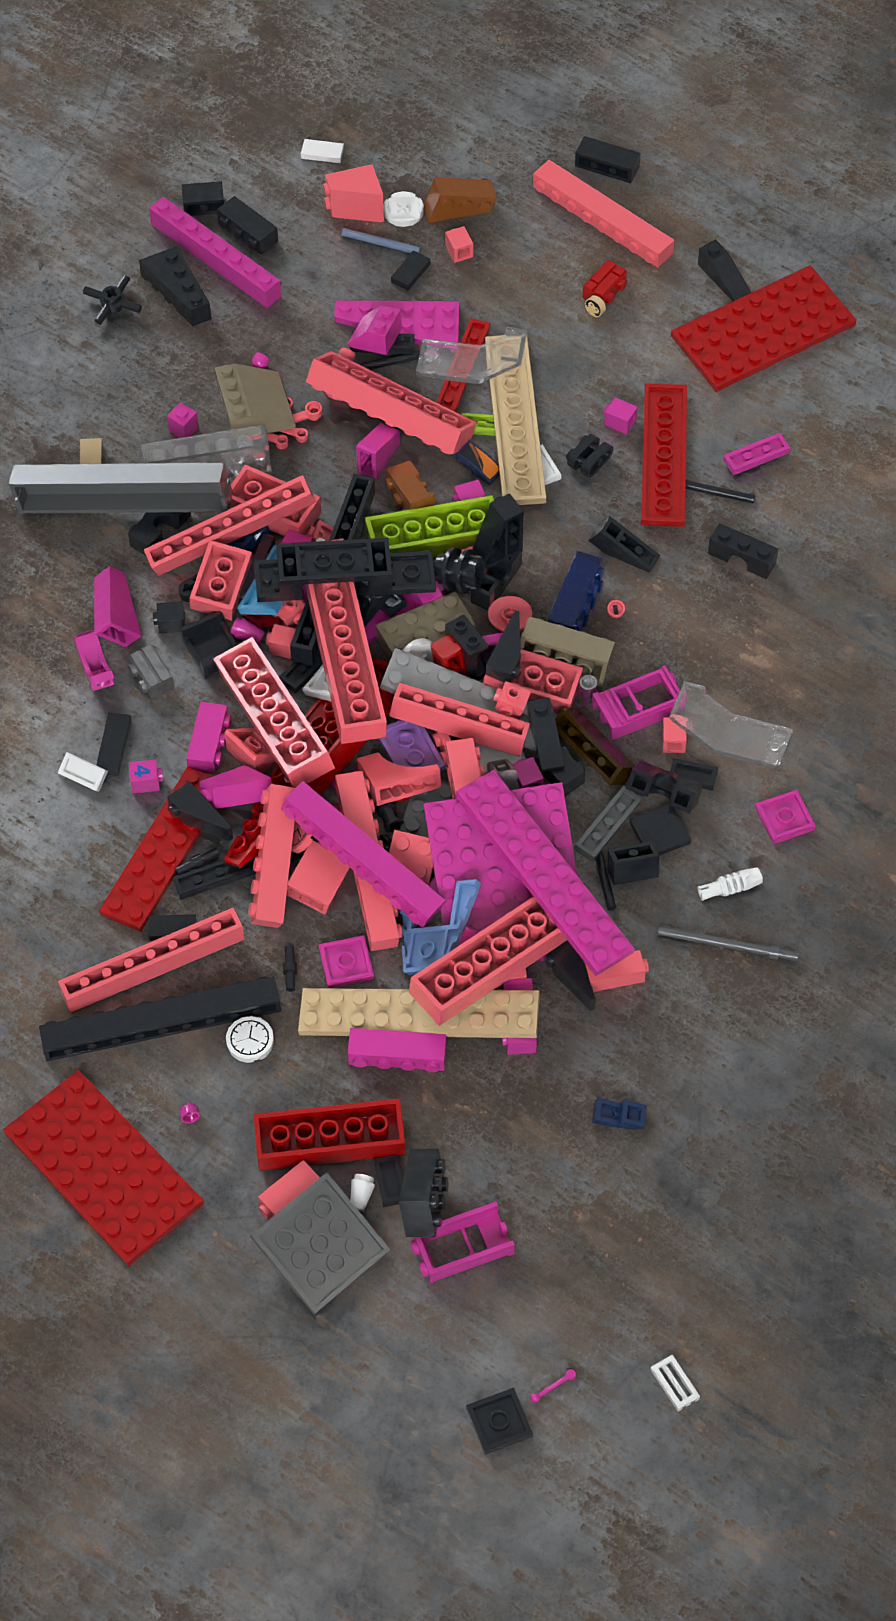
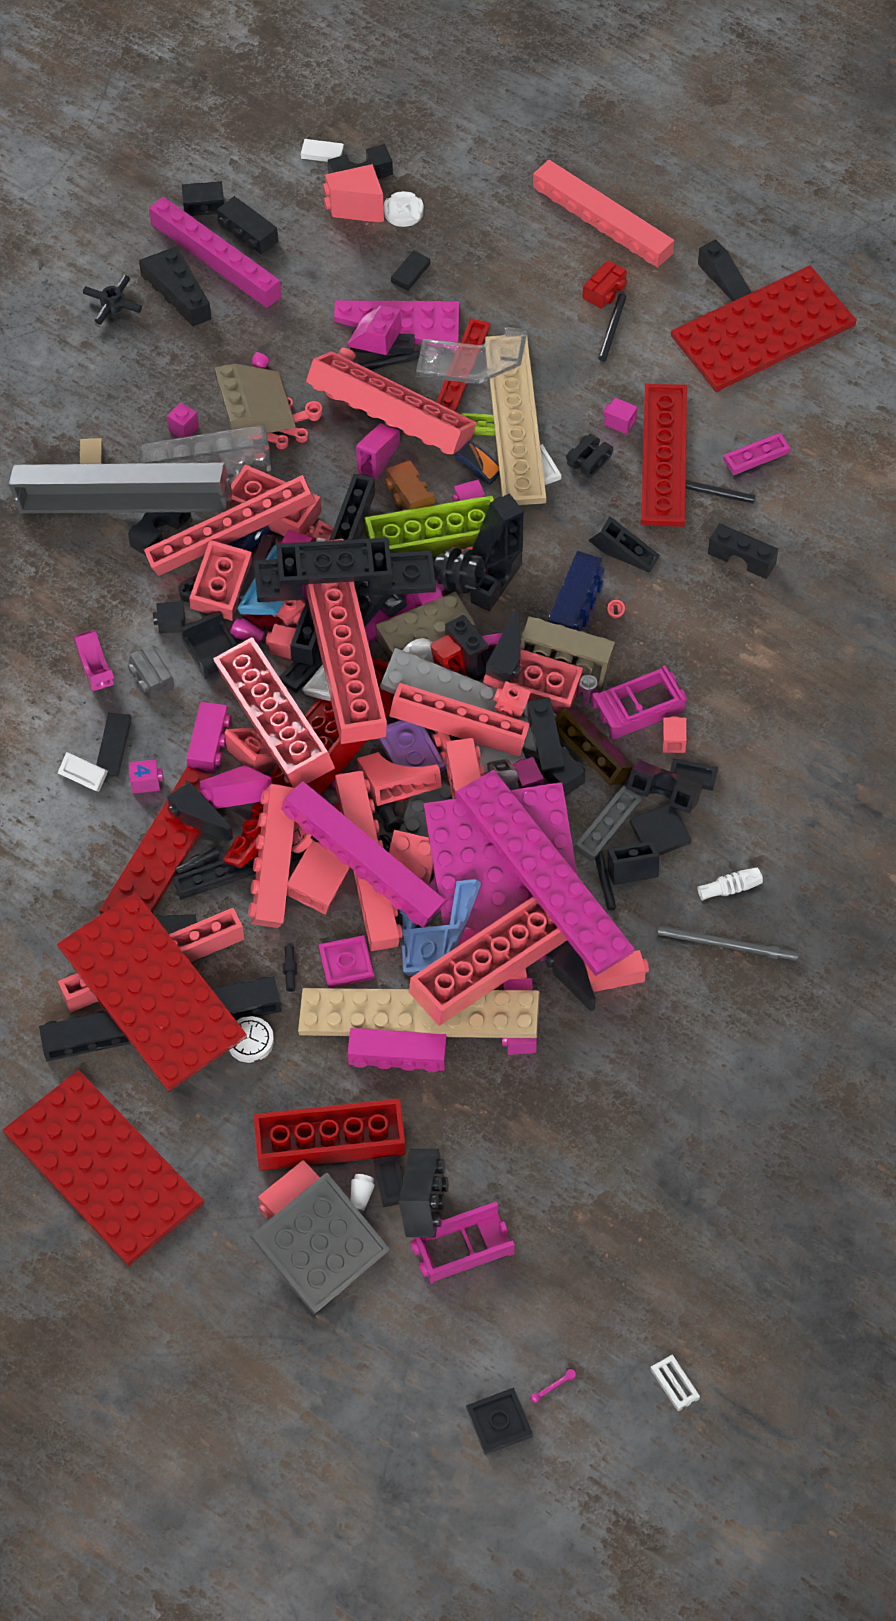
(114, 608): dark pink slope -> none
(152, 991): none -> red plate
(192, 1109): dark pink hinge -> none
(377, 156): none -> black arch
(380, 241): sand blue bar -> none
(458, 198): dark orange wedge -> none
(459, 244): coral brick -> none
(504, 608): coral dish -> none
(595, 306): tan tile -> none
(607, 159): black brick -> none
(612, 327): none -> black bar
(619, 1115): dark blue slope -> none
(727, 732): clear windscreen -> none
(785, 816): dark pink tile -> none

